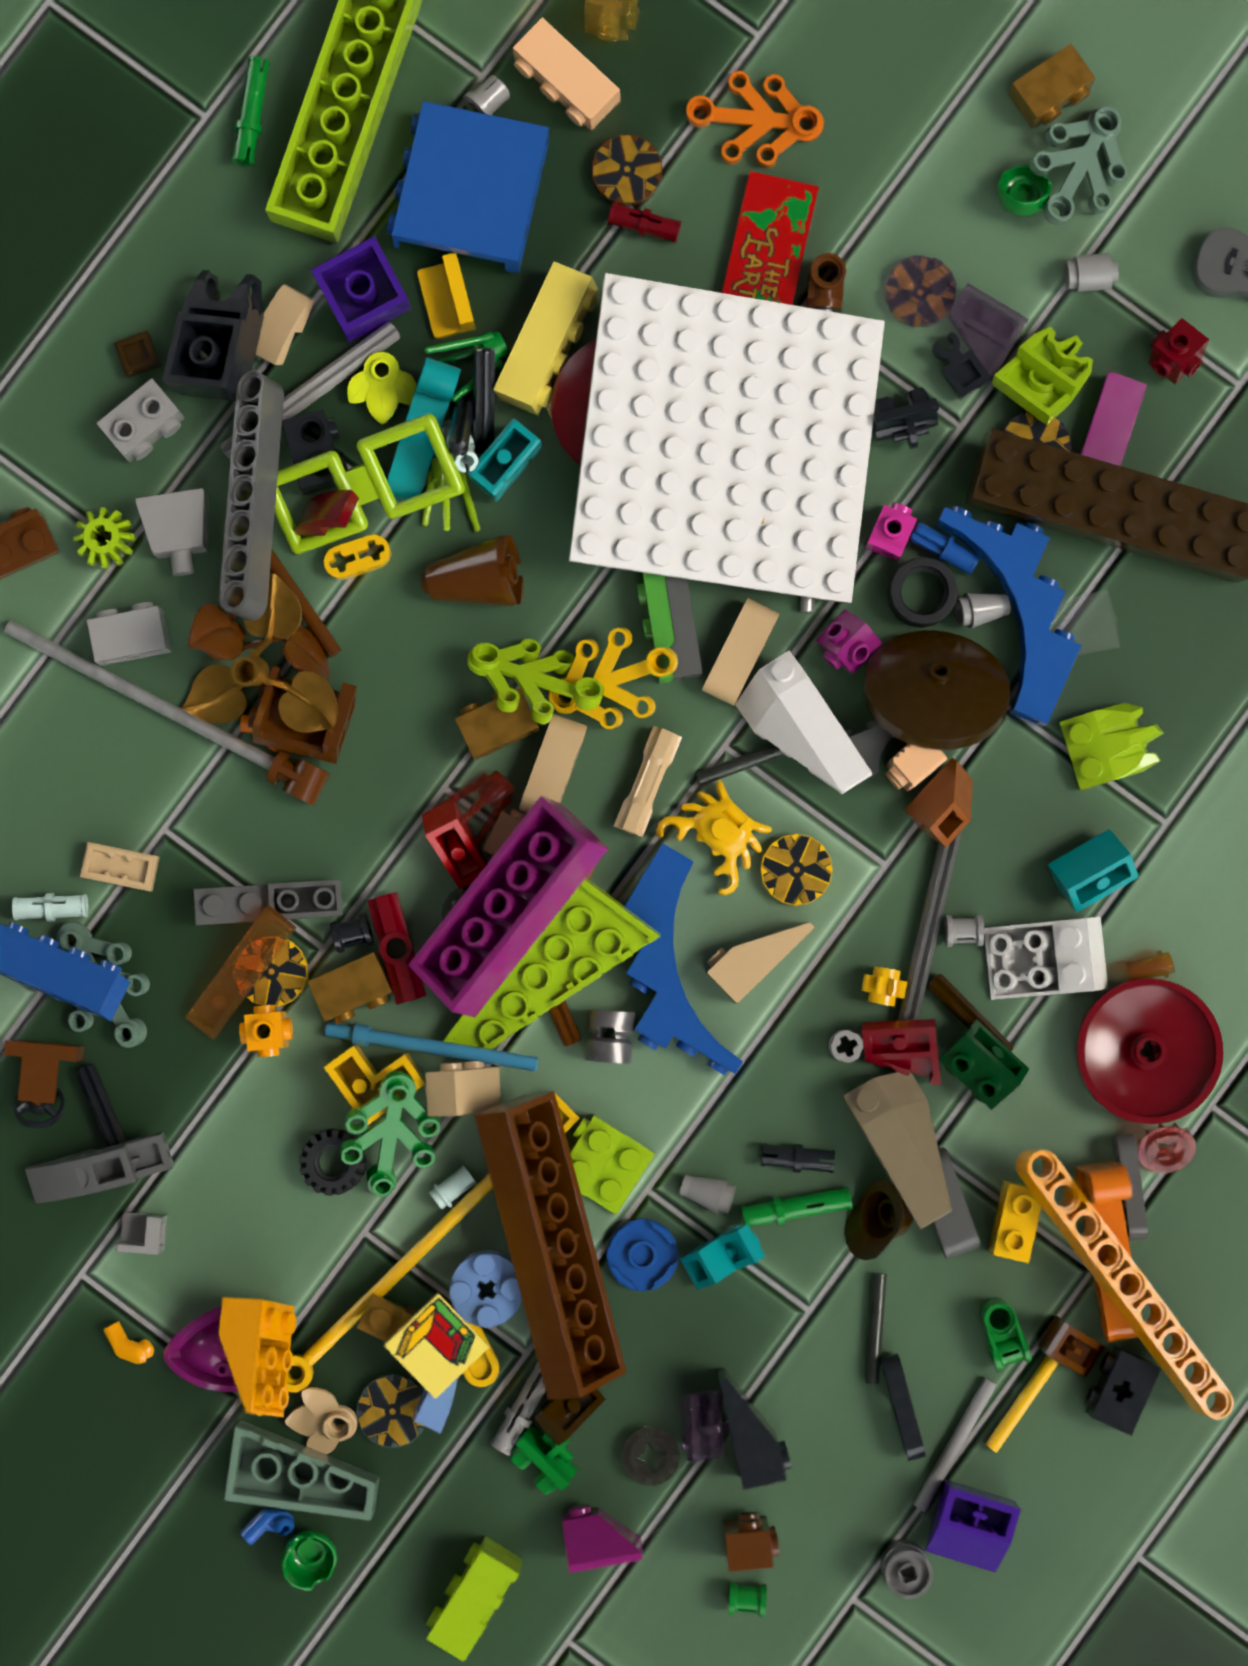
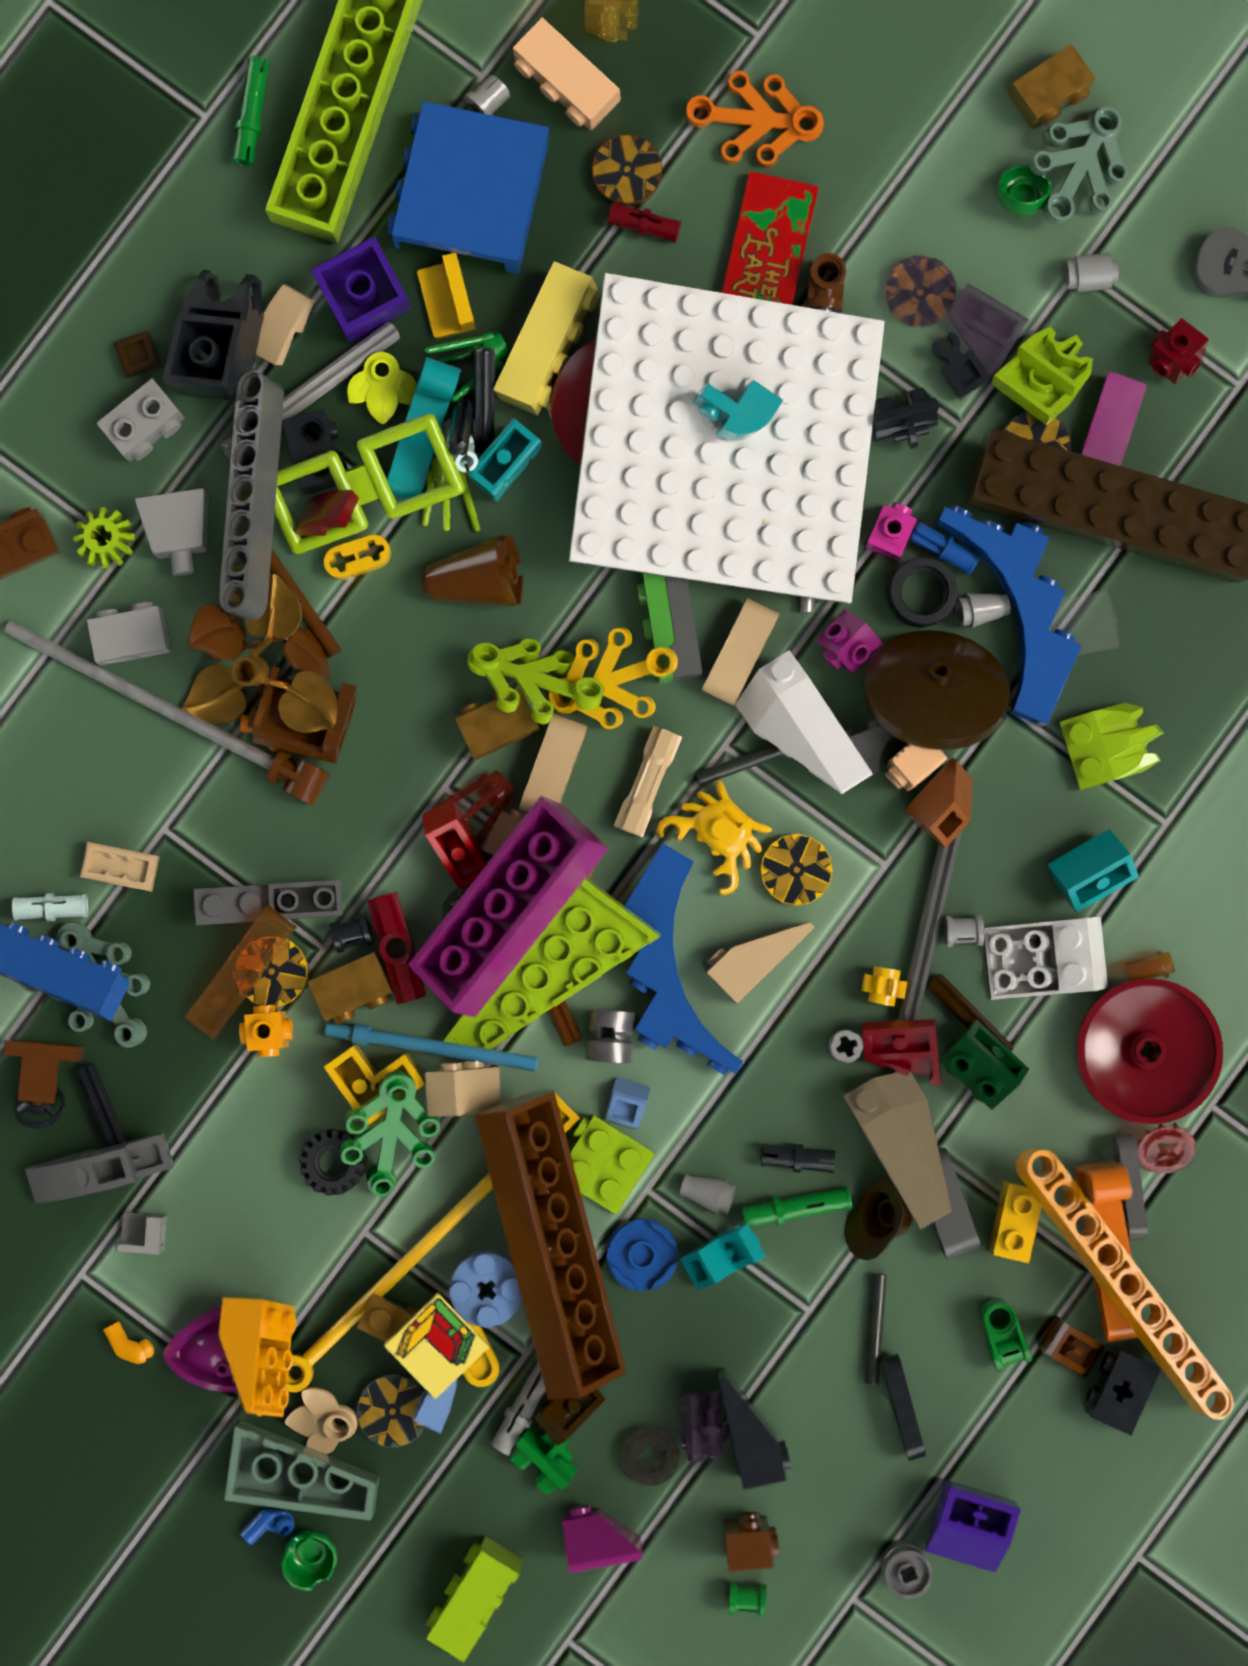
(452, 1187): light aqua pin -> none
(627, 1103): none -> medium blue slope
(740, 418): none -> teal brick
(955, 1444): light grey bar -> none
(1021, 1403): yellow bar -> none

